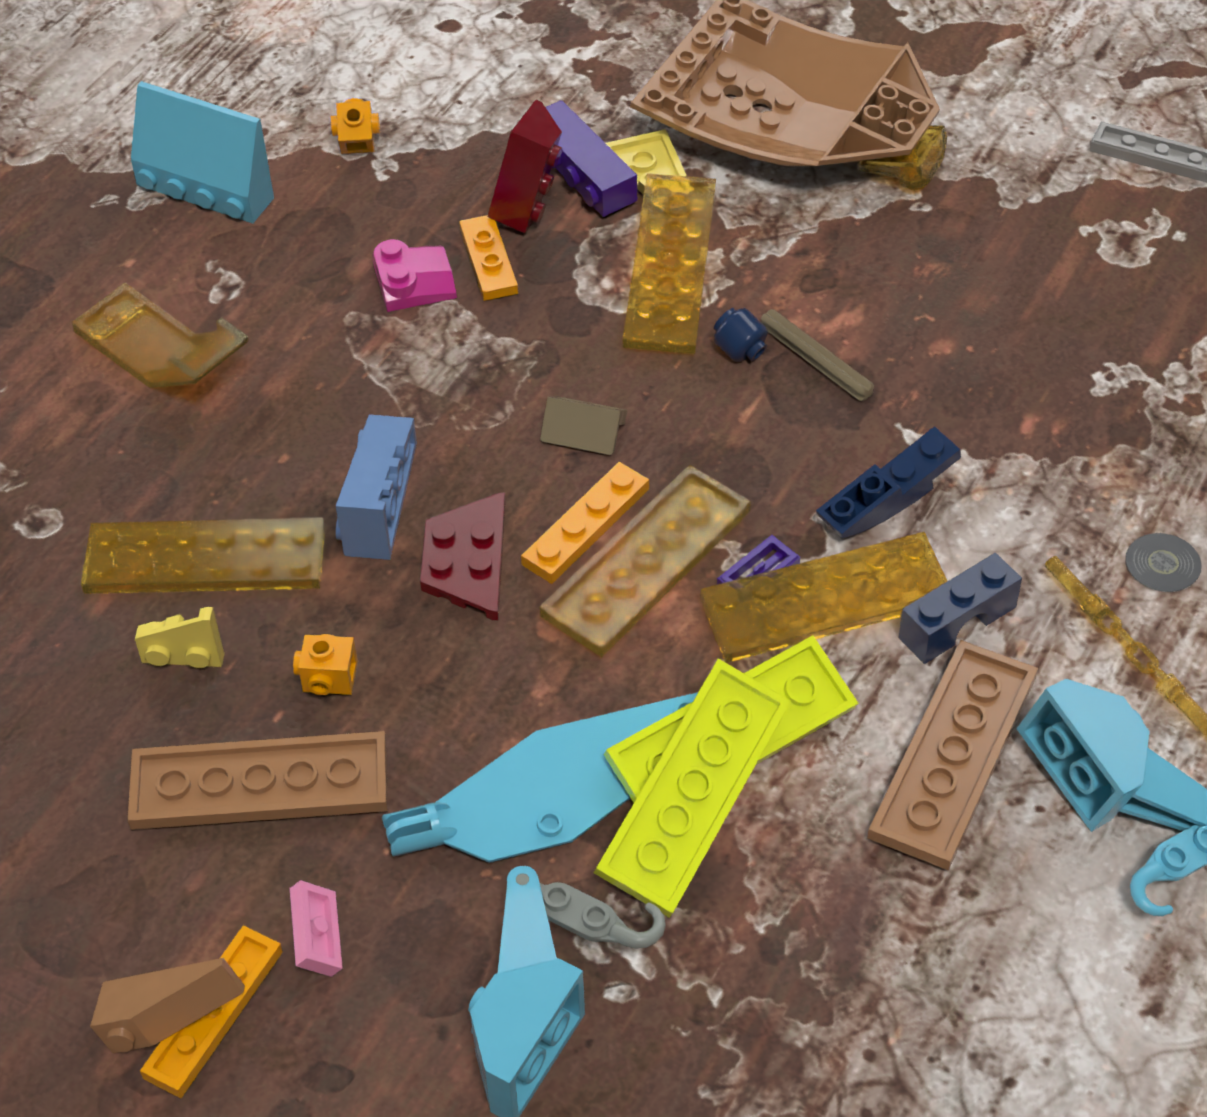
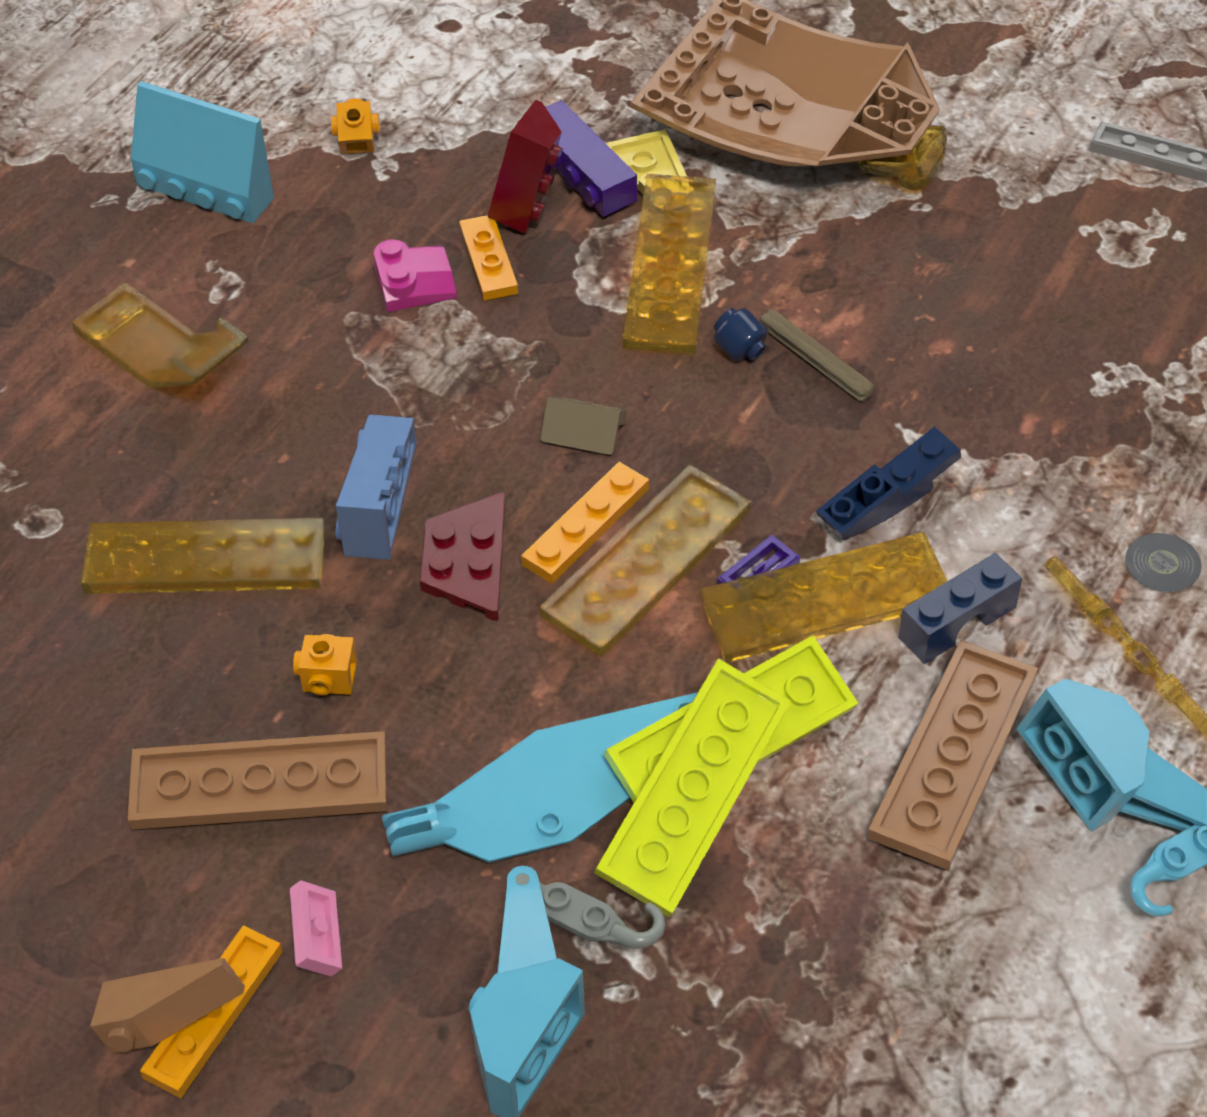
(181, 642): light yellow wing -> none

